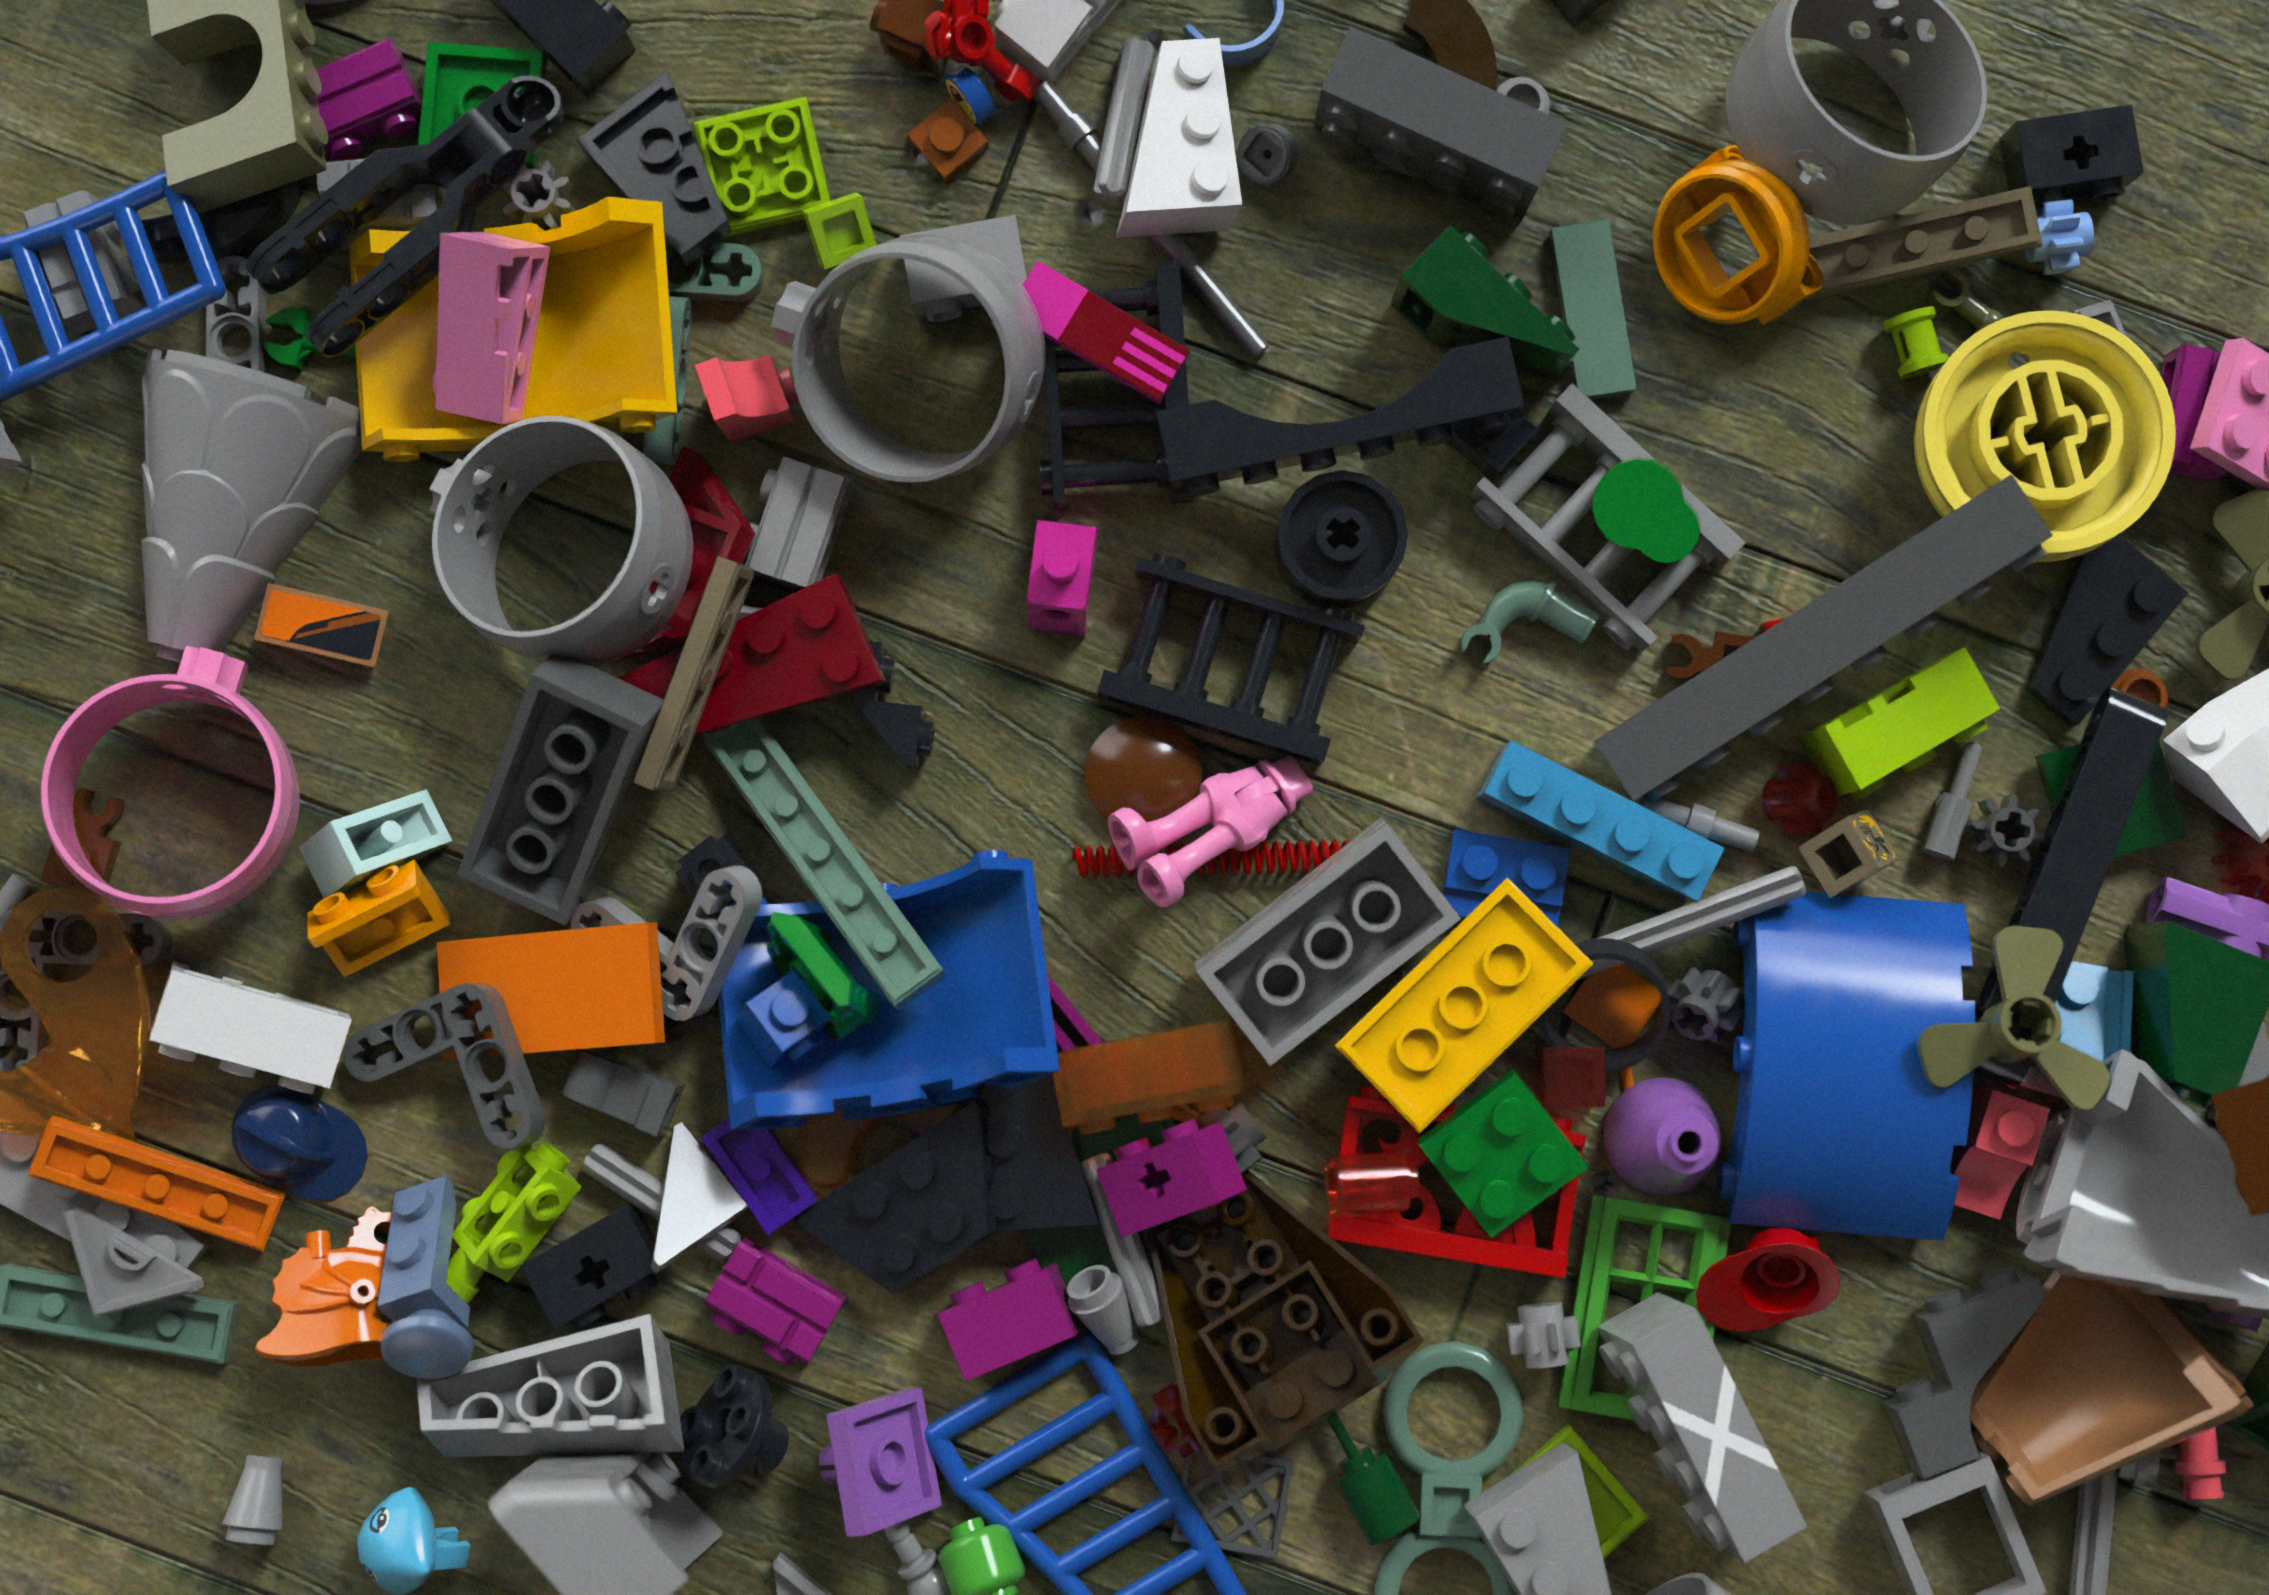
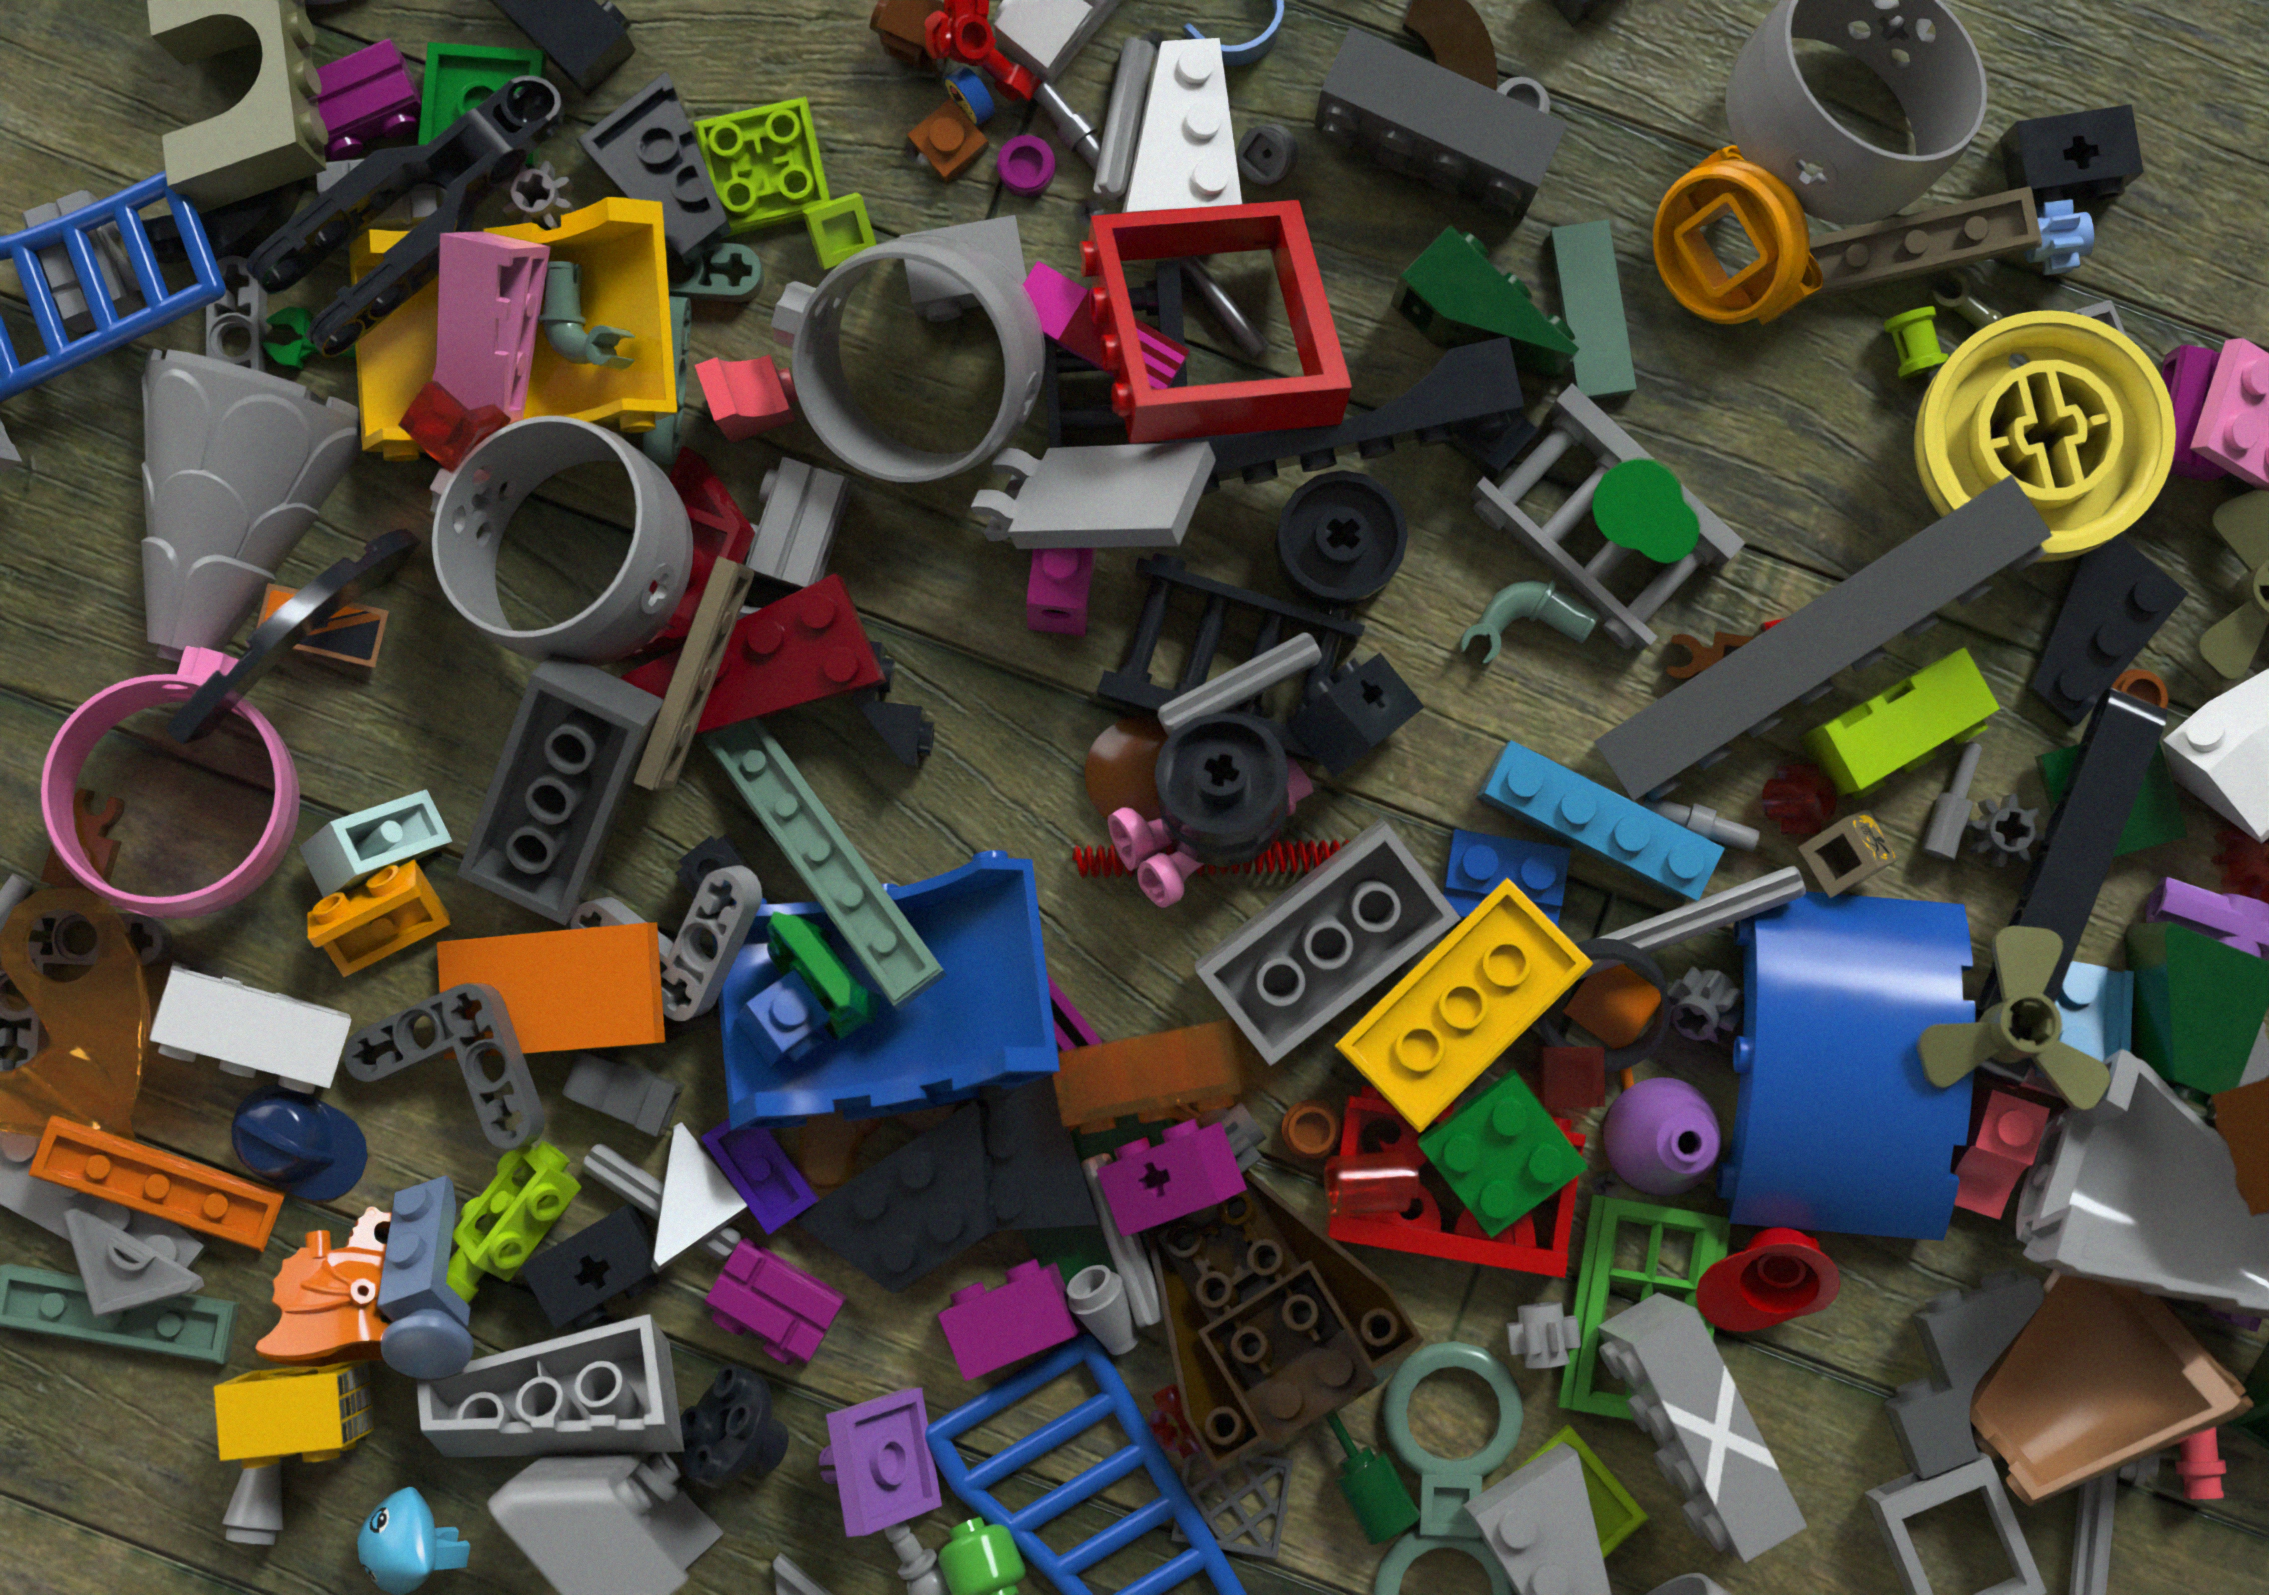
(289, 626): none -> black tile
(292, 1412): none -> yellow brick
(447, 426): none -> clear red panel
(564, 322): none -> sand green piece
(1026, 166): none -> magenta tile
(1096, 495): none -> light grey tile
(1222, 789): none -> black wheel
(1224, 408): none -> red window
(1242, 682): none -> light grey axle
(1311, 1129): none -> dark orange plate
(1354, 712): none -> black brick

